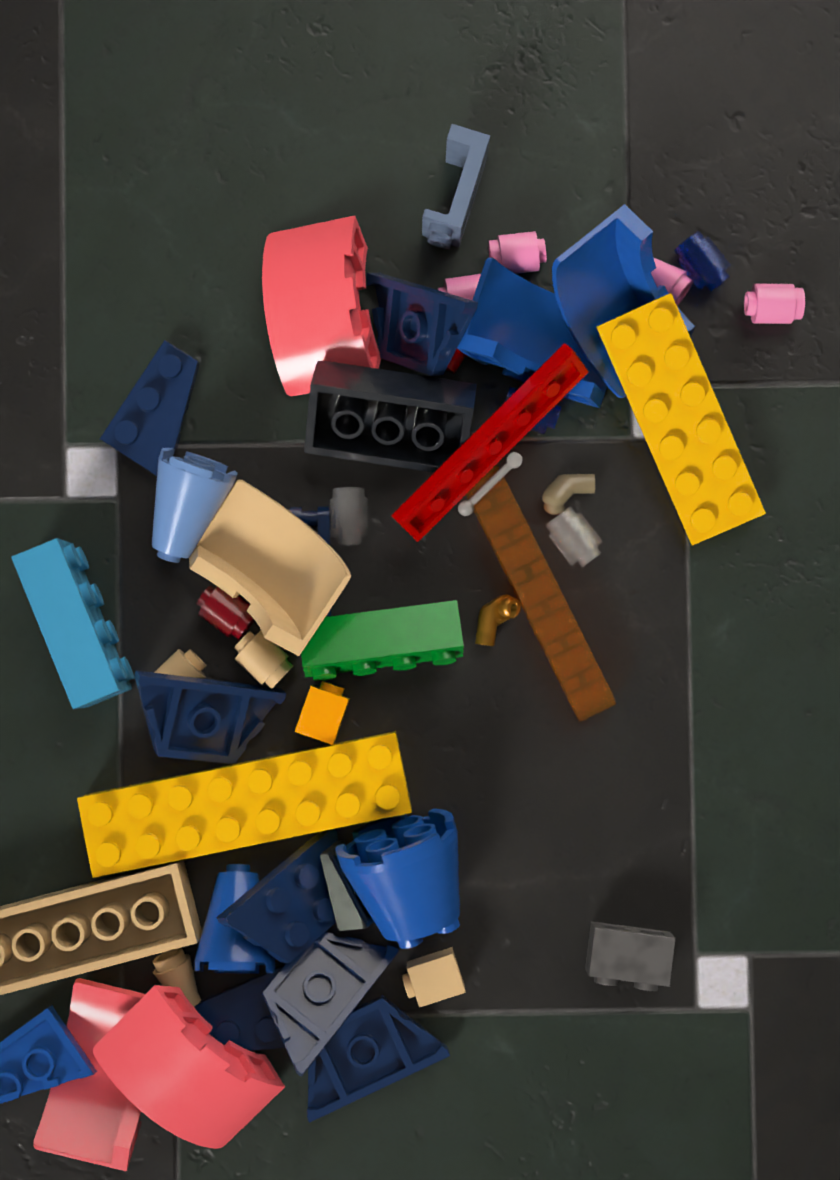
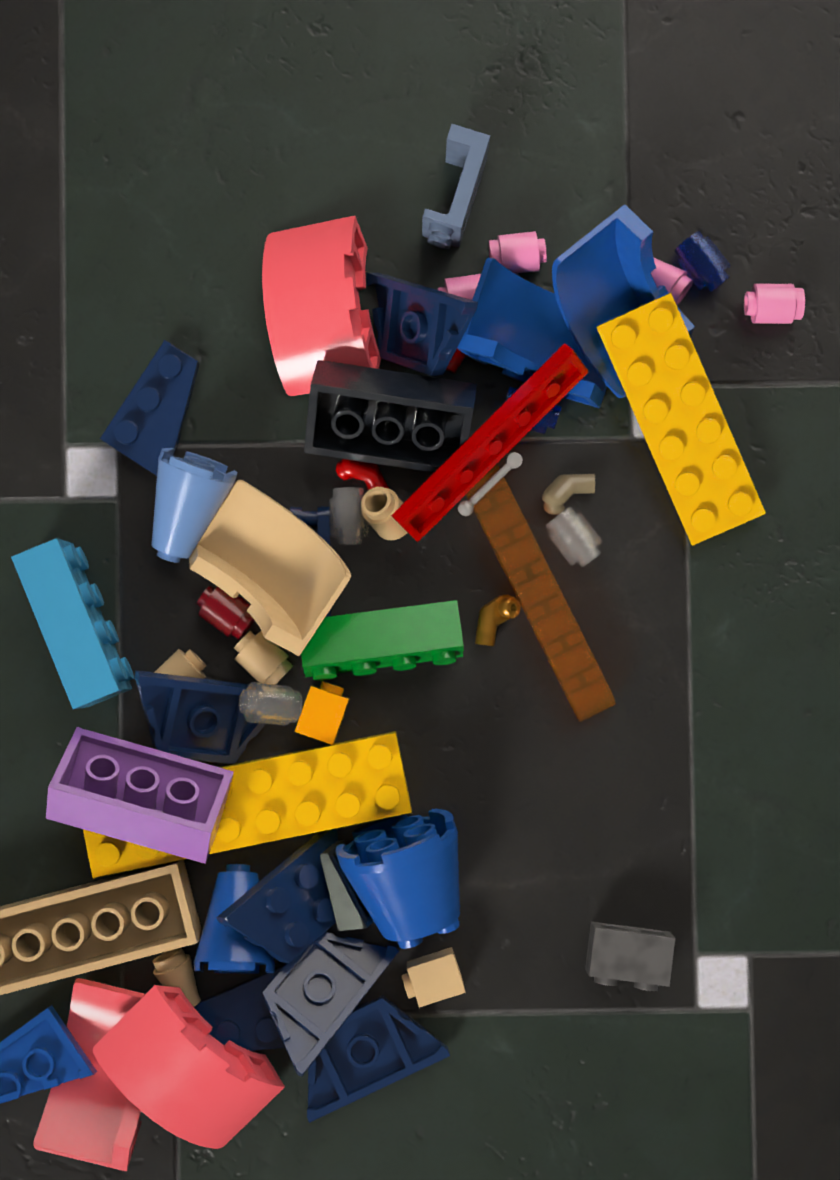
(139, 795): none -> medium lavender slope
(270, 704): none -> clear brick
(363, 471): none -> red arm
(377, 508): none -> tan brick

